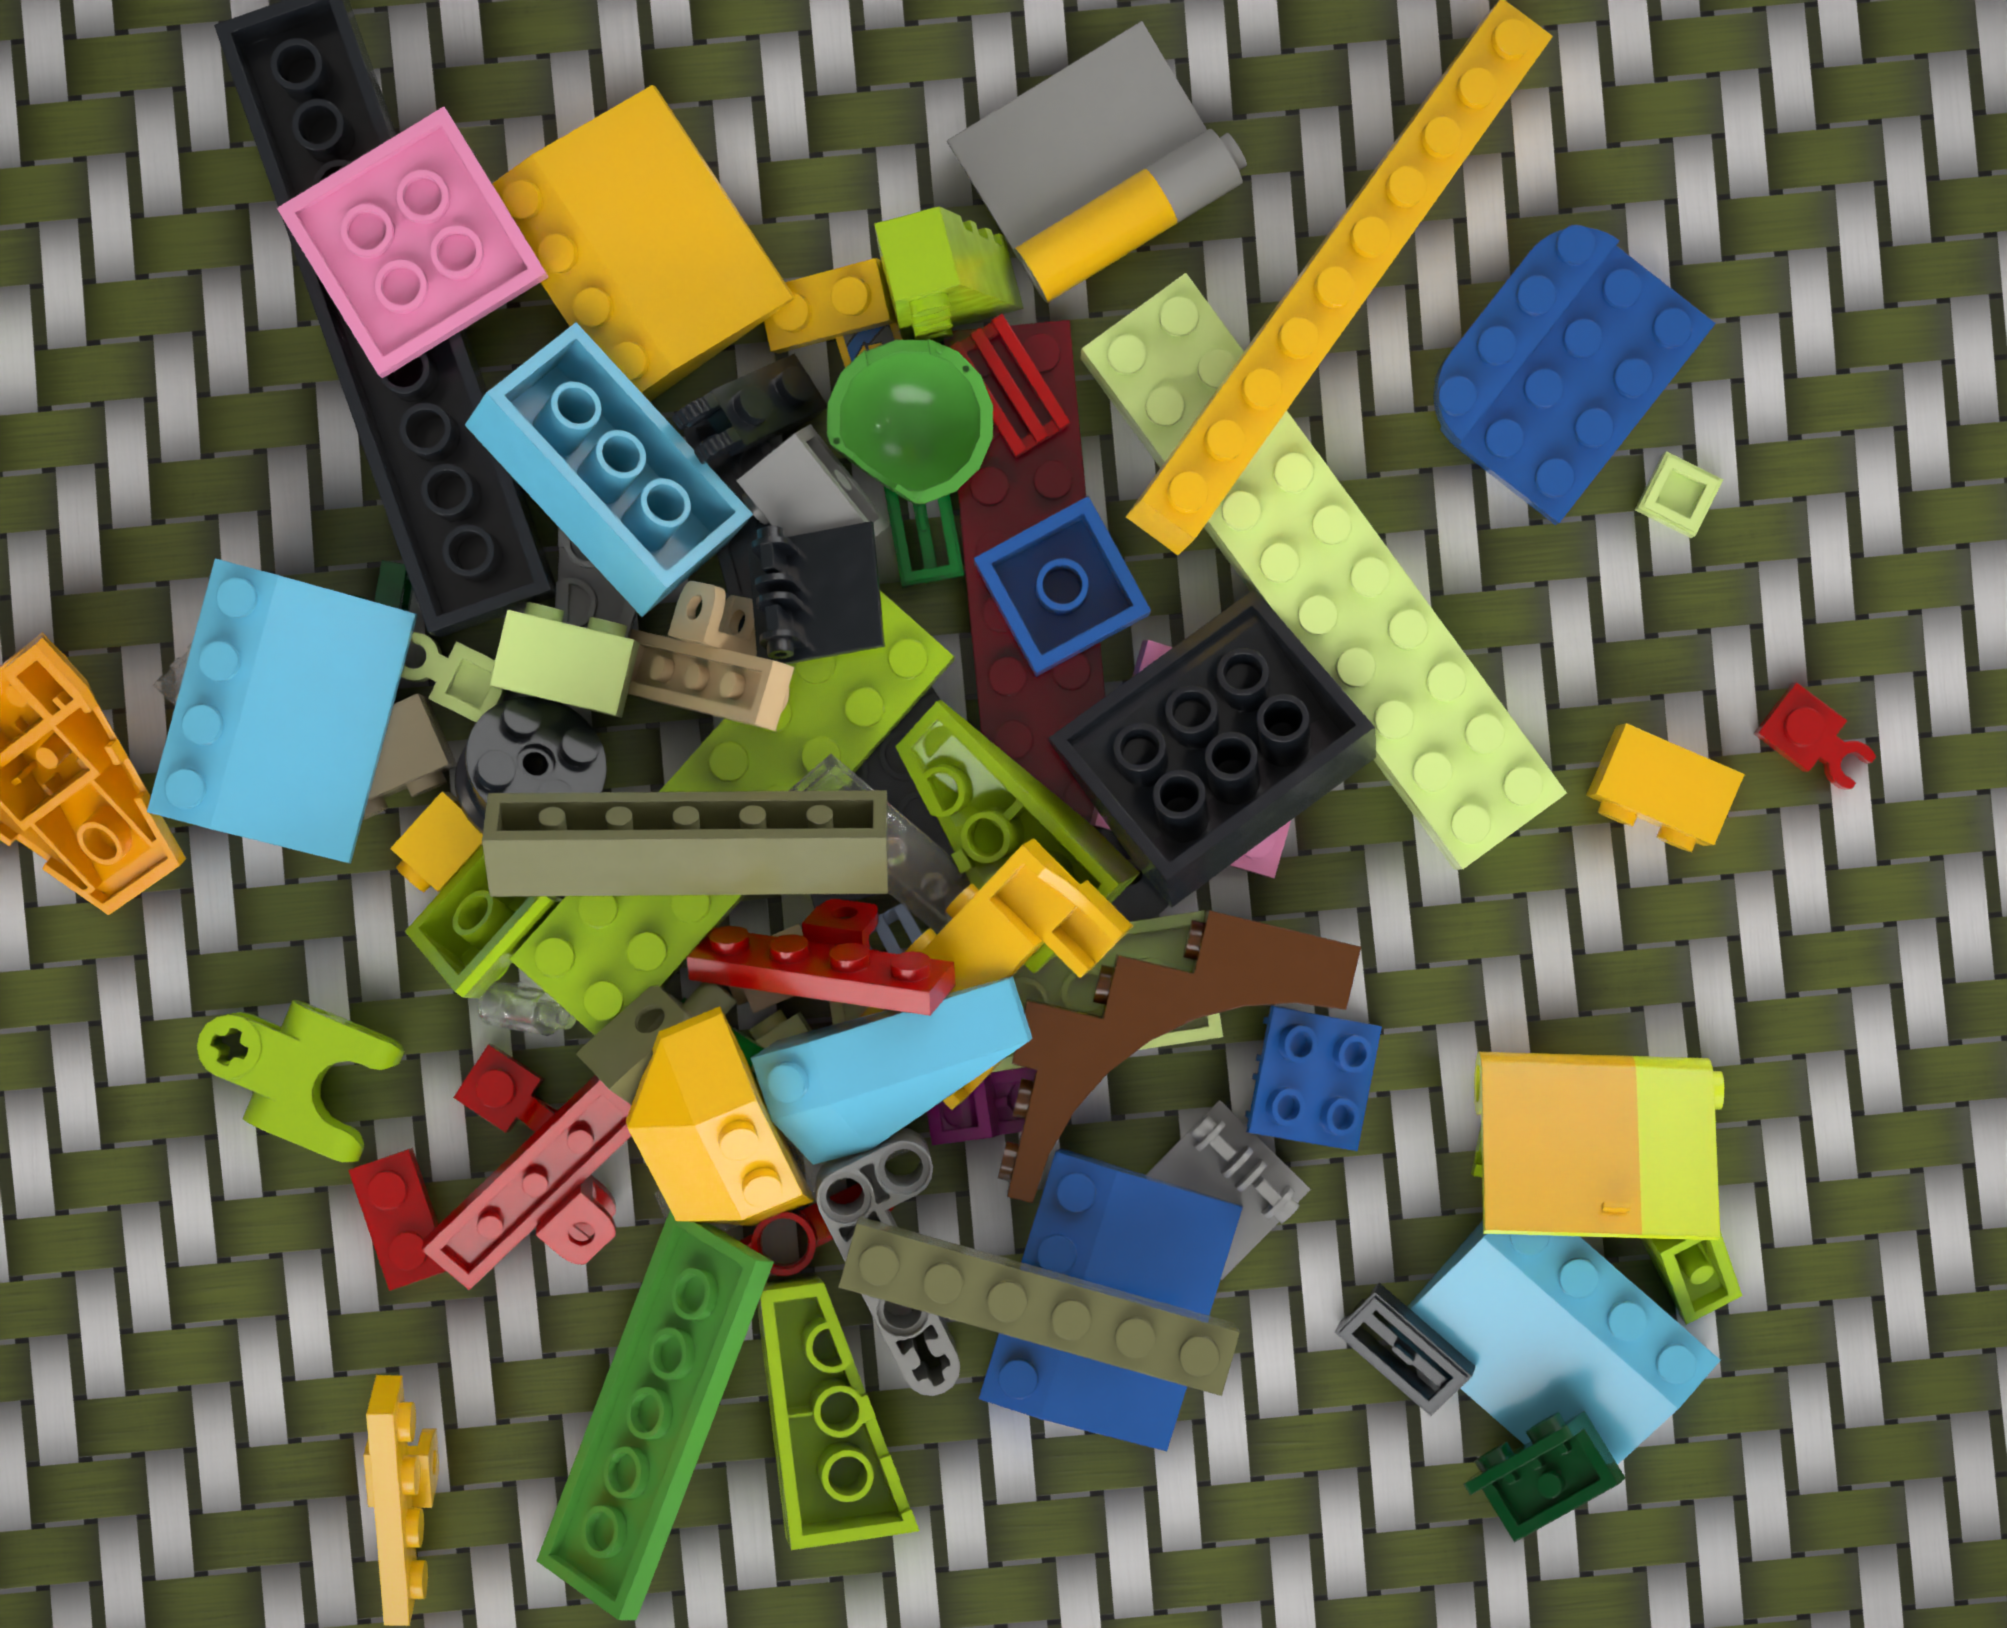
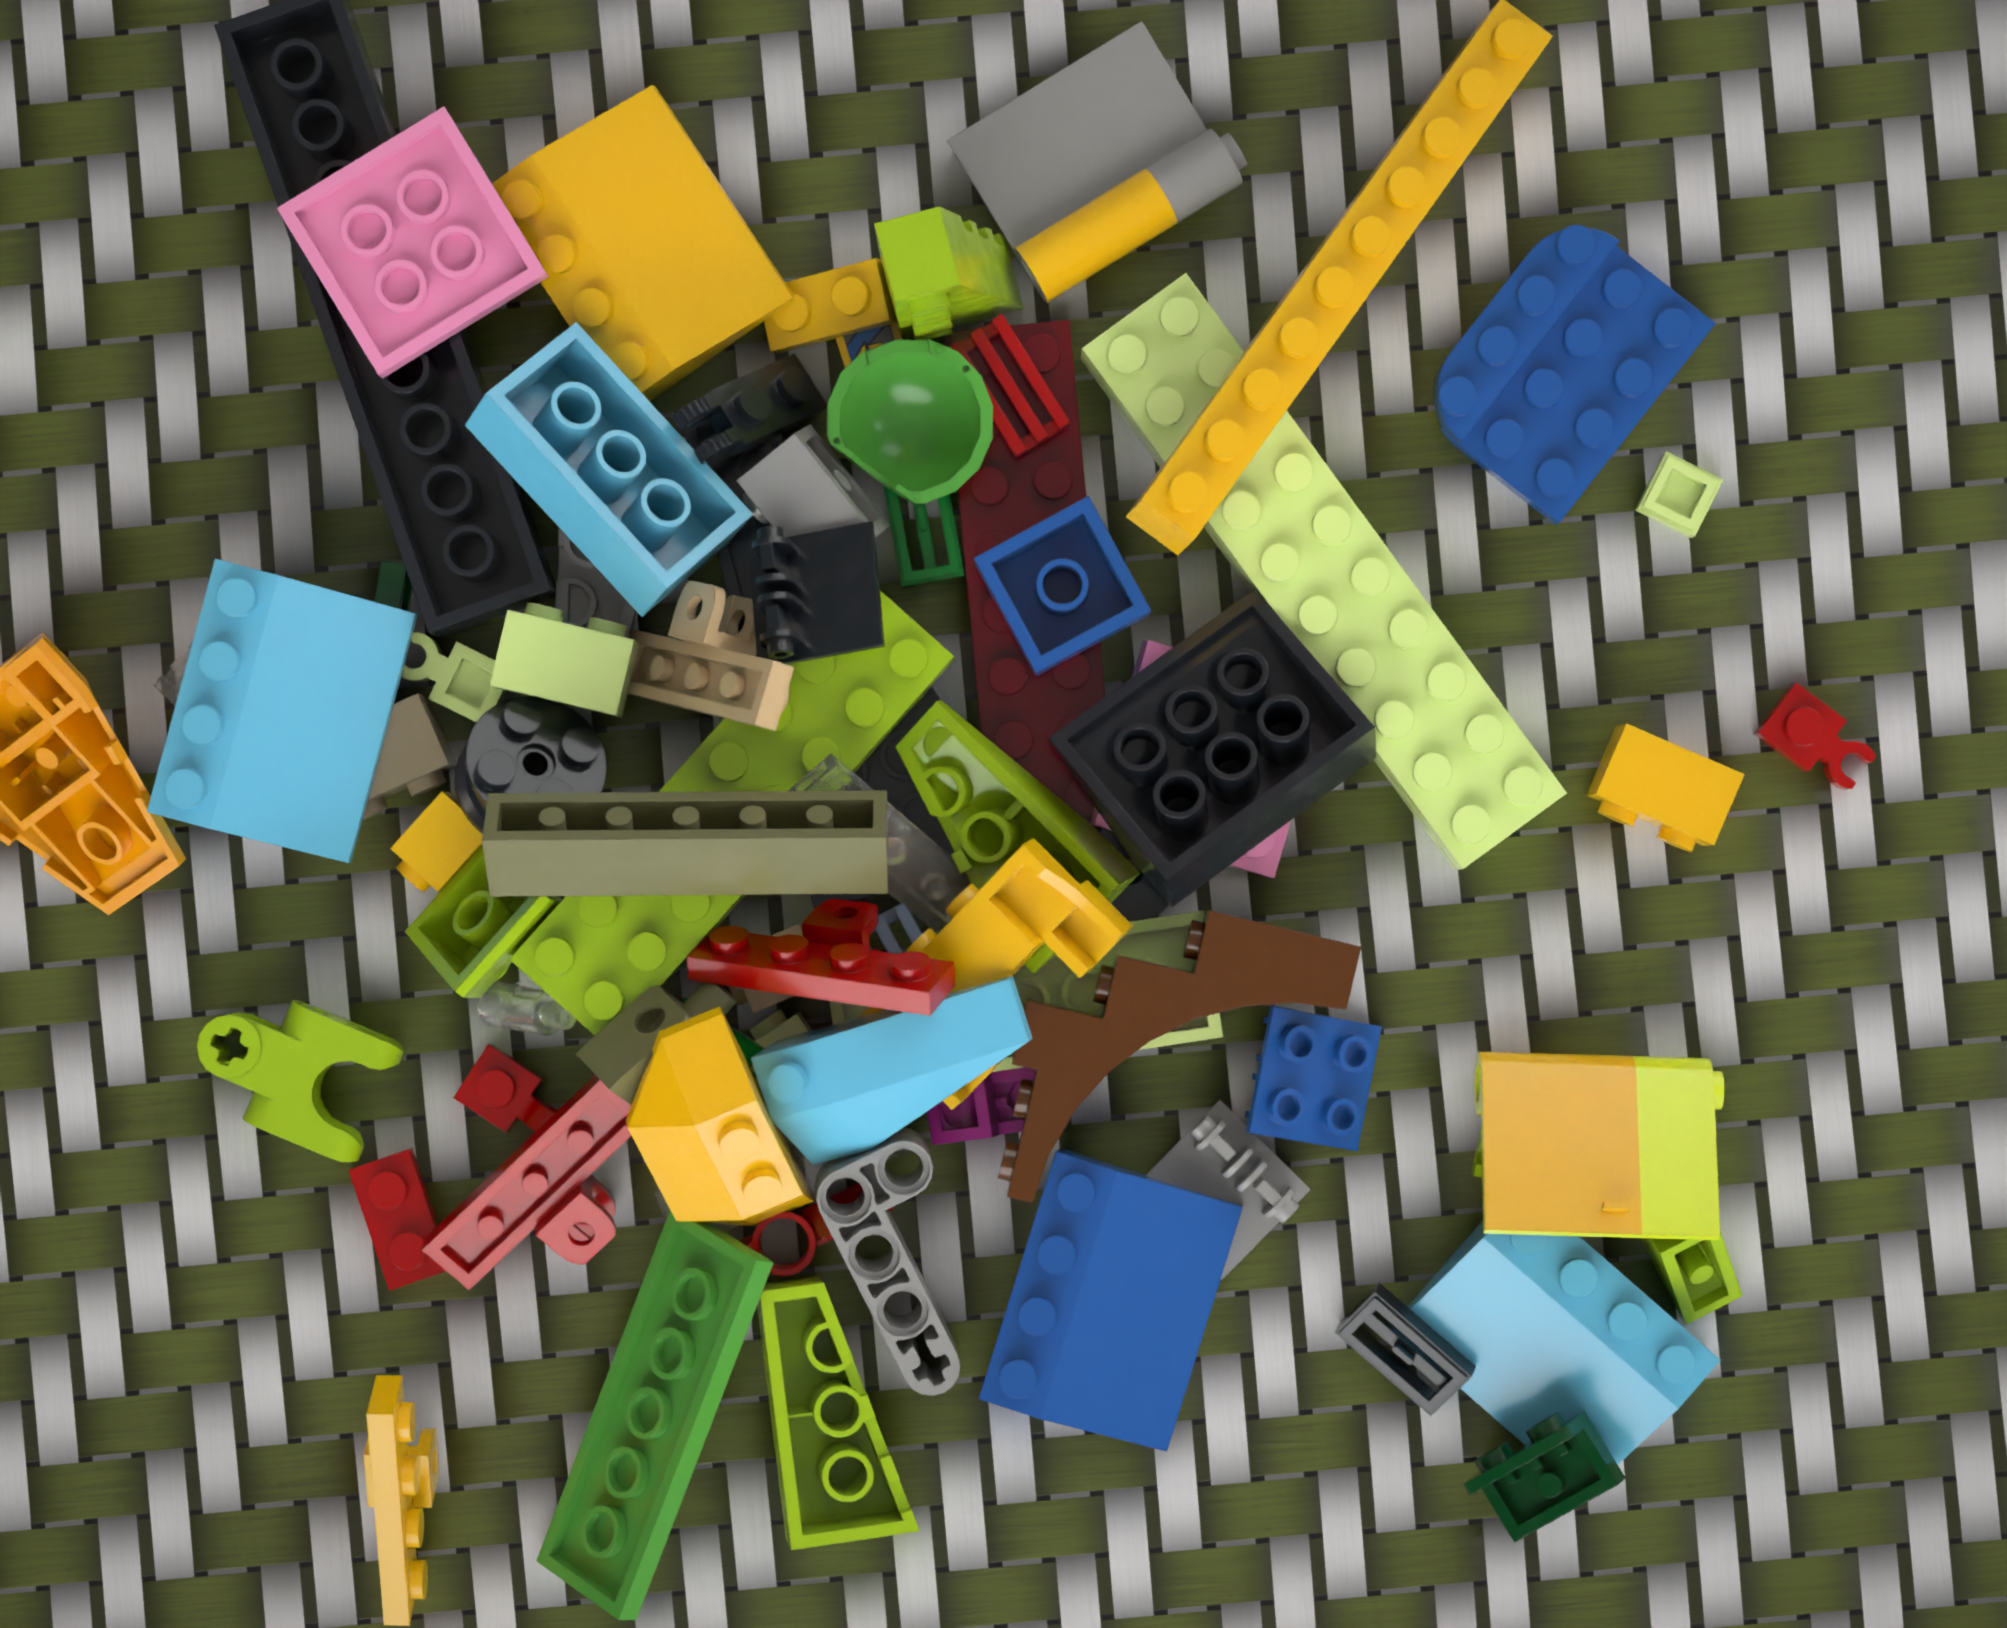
(1040, 1306): olive brick -> none

